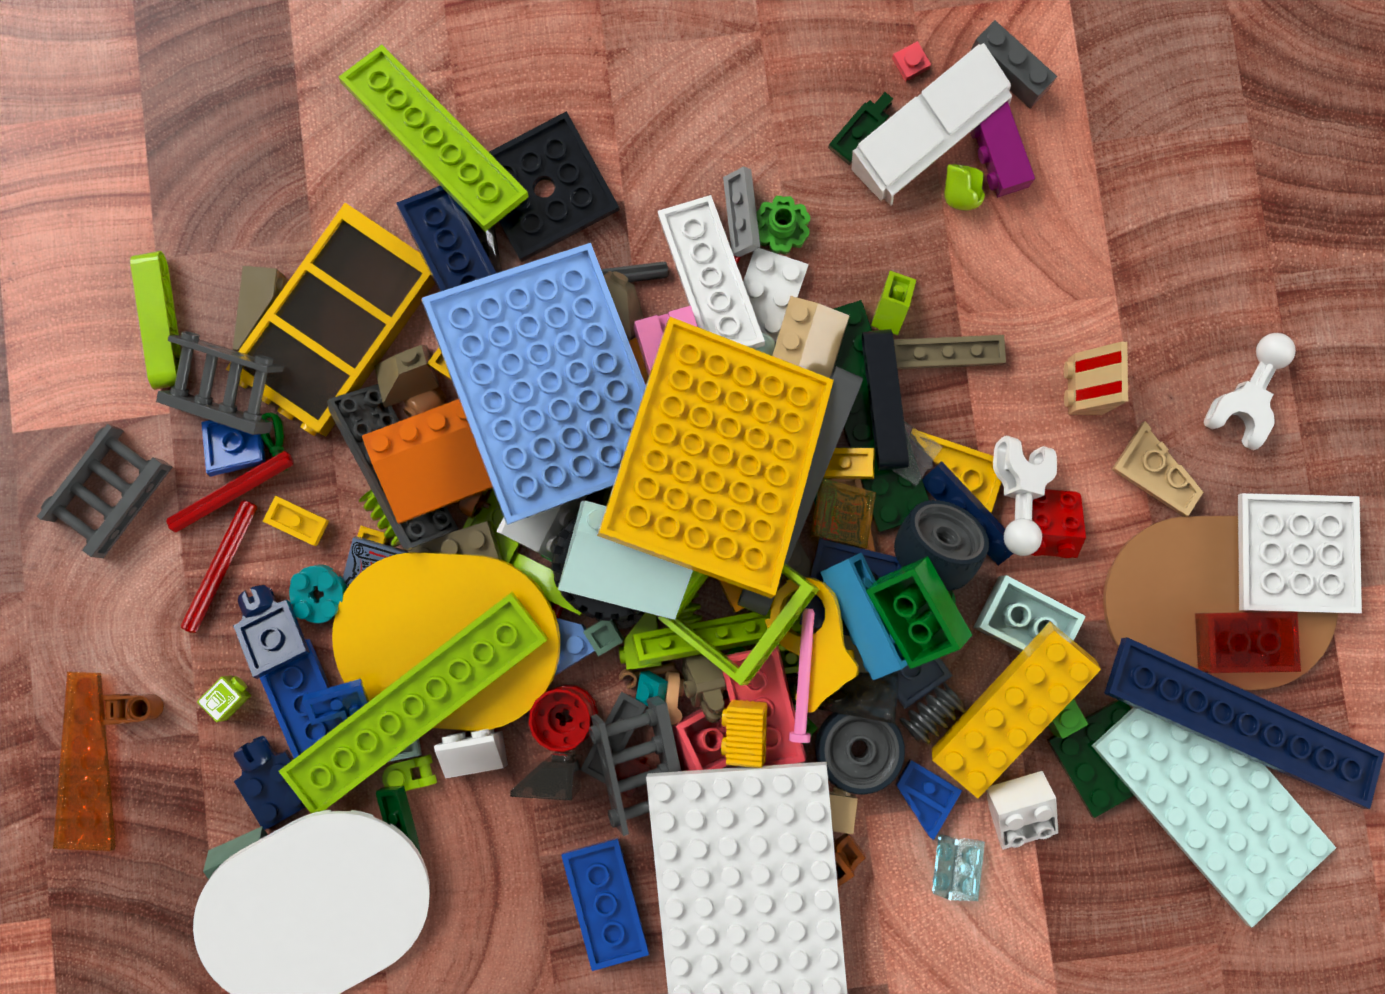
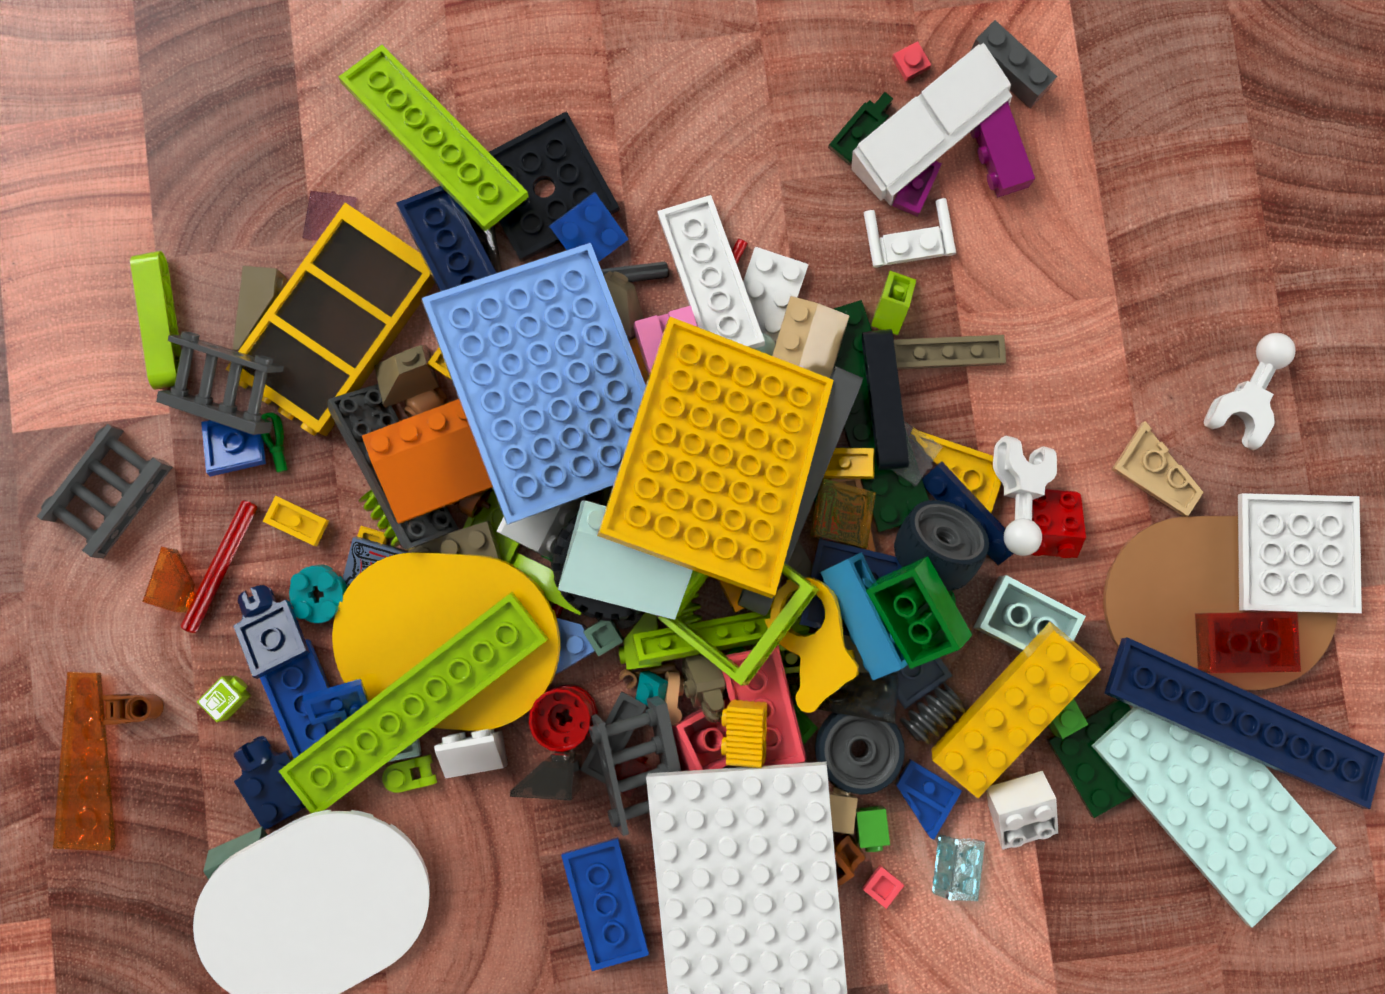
(170, 582): none -> clear orange slope
(230, 491): red axle -> none
(322, 210): none -> piece
(396, 811): dark green hinge -> none
(589, 224): none -> blue plate
(741, 212): light grey plate -> none
(782, 237): bright green plant -> none
(799, 734): bright pink bar -> none
(872, 828): none -> bright green brick
(883, 886): none -> coral plate
(912, 244): none -> white plate
(913, 195): none -> magenta plate
(964, 187): lime hair -> none
(1097, 380): tan slope -> none

